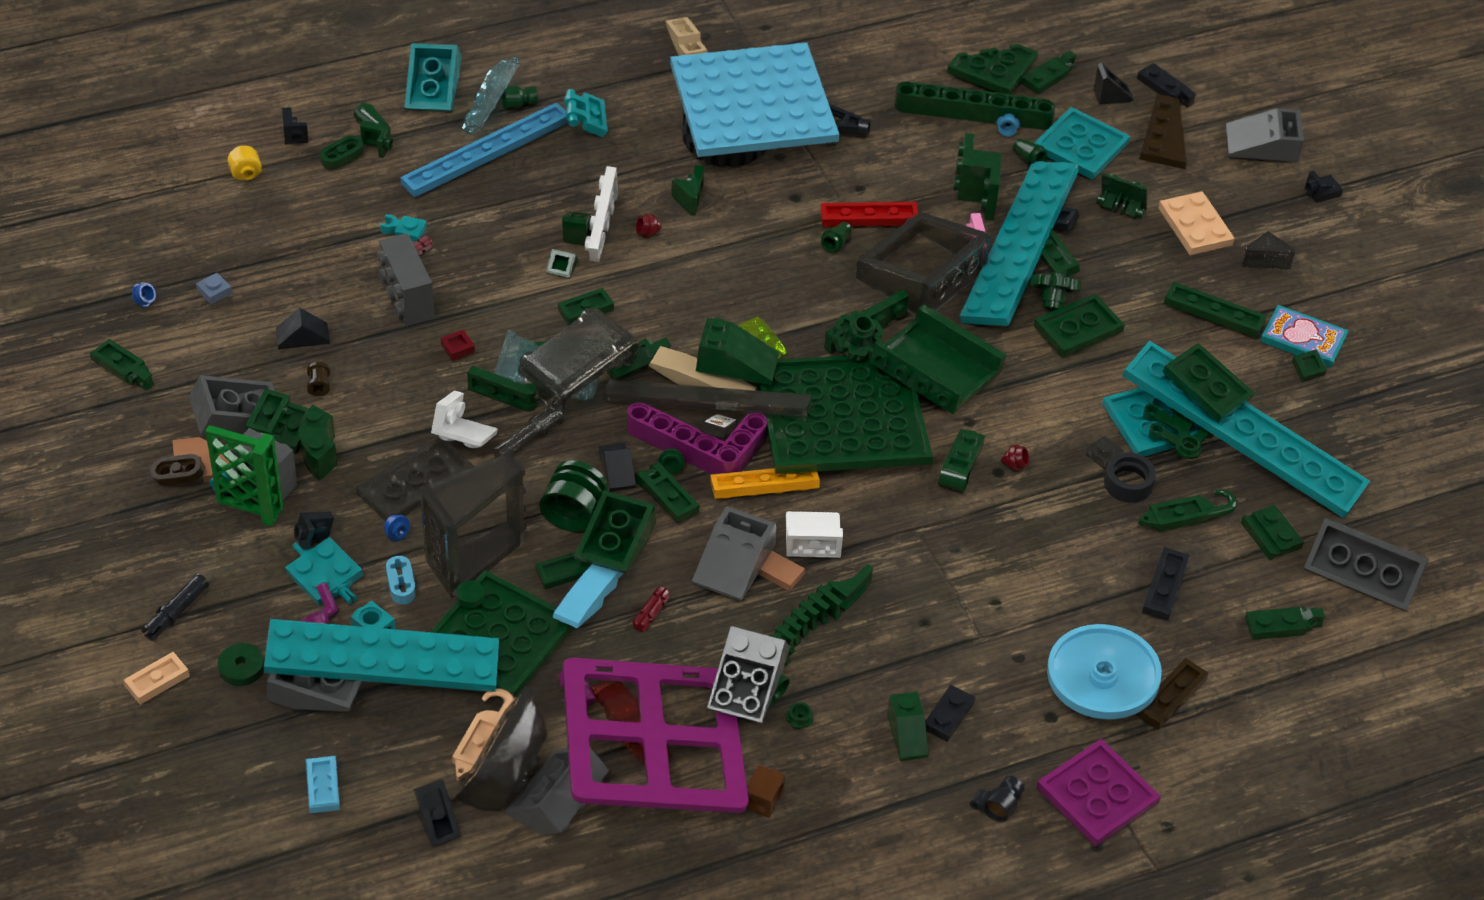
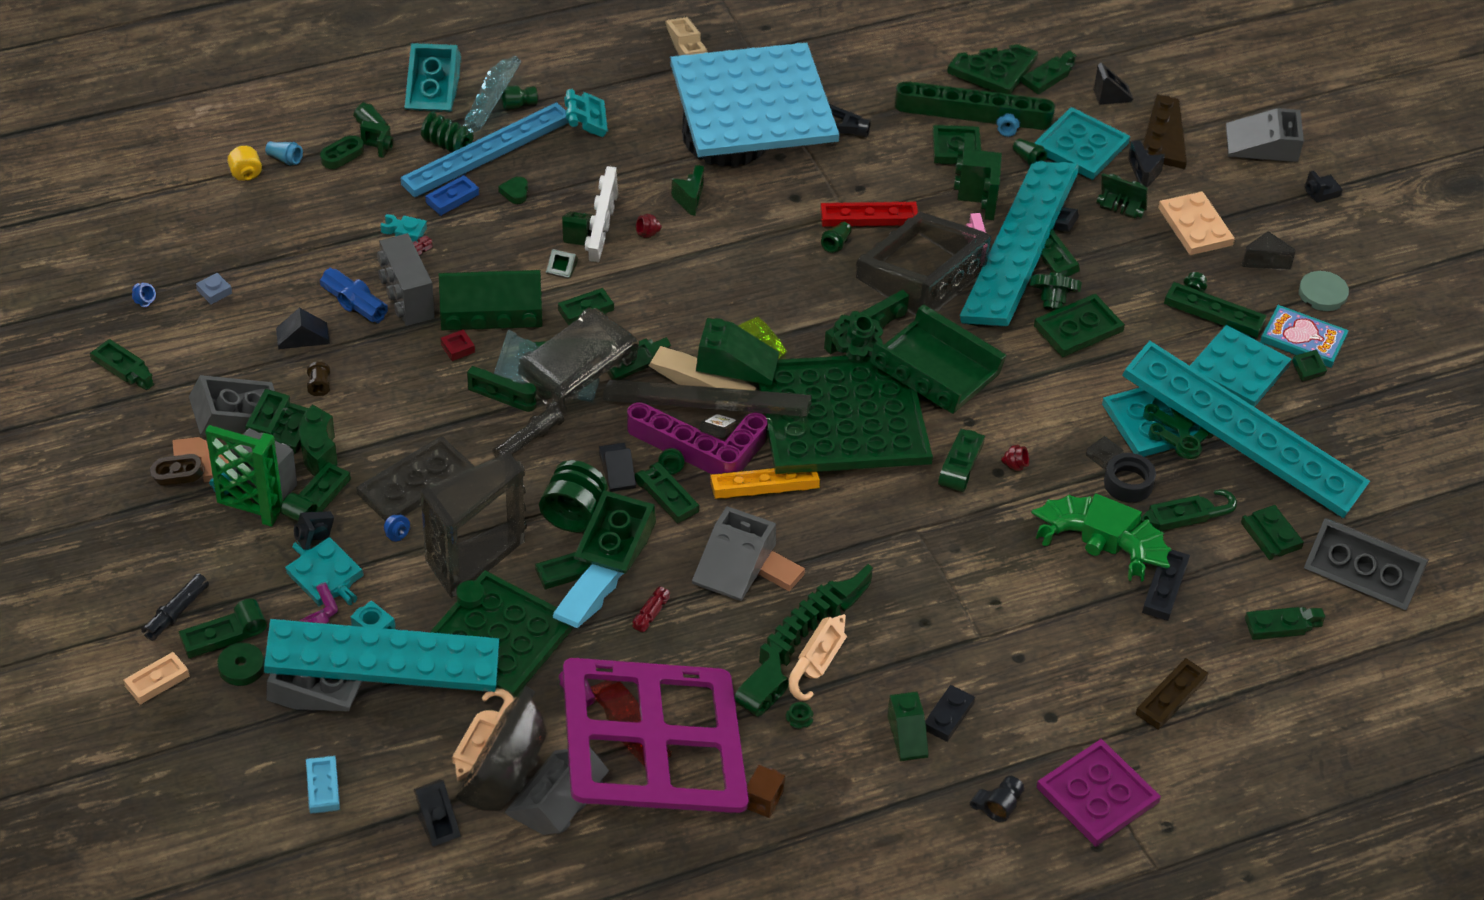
(224, 631): none -> dark green plate
(286, 152): none -> dark azure cone
(293, 132): black bracket -> none
(317, 493): none -> dark green plate
(354, 295): none -> blue piece
(405, 579): medium azure beam -> none
(445, 133): none -> dark green piece
(451, 427): white bracket -> none
(452, 195): none -> blue plate
(490, 300): none -> dark green slope
(514, 190): none -> dark green tile
(748, 674): dark grey slope -> none
(813, 534): white bracket -> none
(818, 654): none -> light nougat plate
(947, 139): none -> dark green plate
(1104, 671): medium azure dish -> none
(1105, 527): none -> green torso
(1145, 166): none -> black slope
(1166, 84): black hinge -> none
(1196, 281): none -> dark green plate
(1208, 382): dark green plate -> none
(1241, 364): none -> teal plate
(1323, 290): none -> sand green tile

